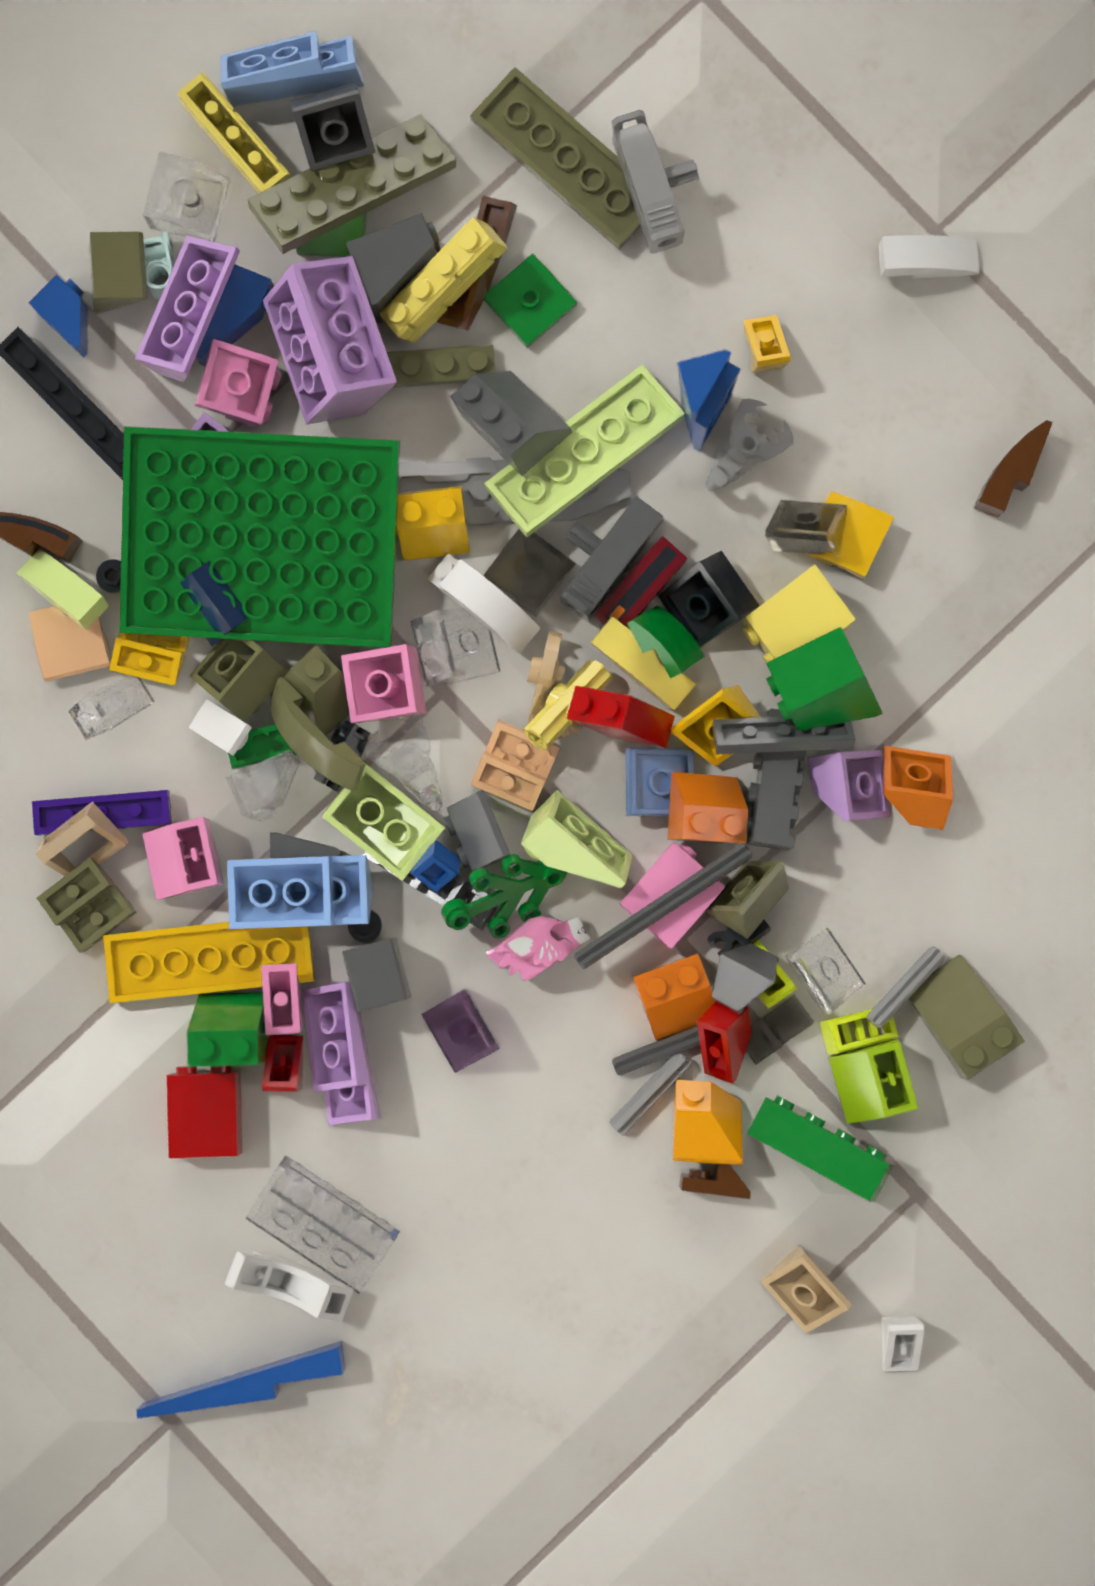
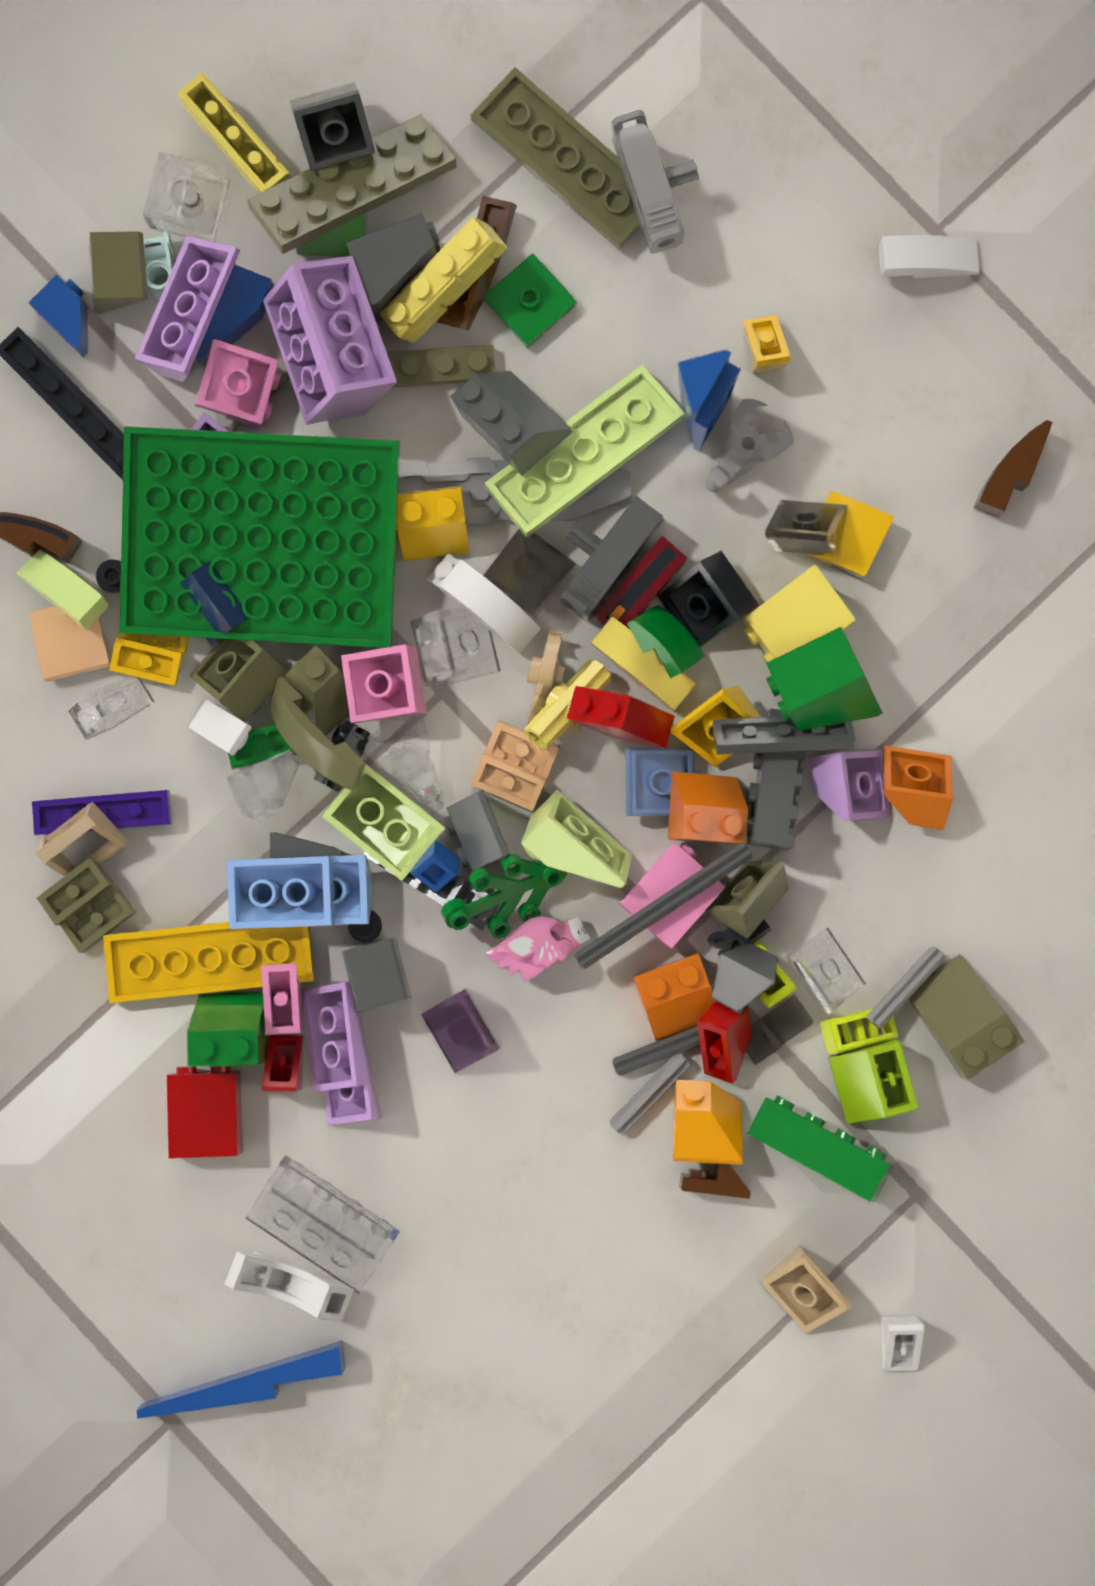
(183, 858): bright pink slope -> none
(289, 69): light blue slope -> none

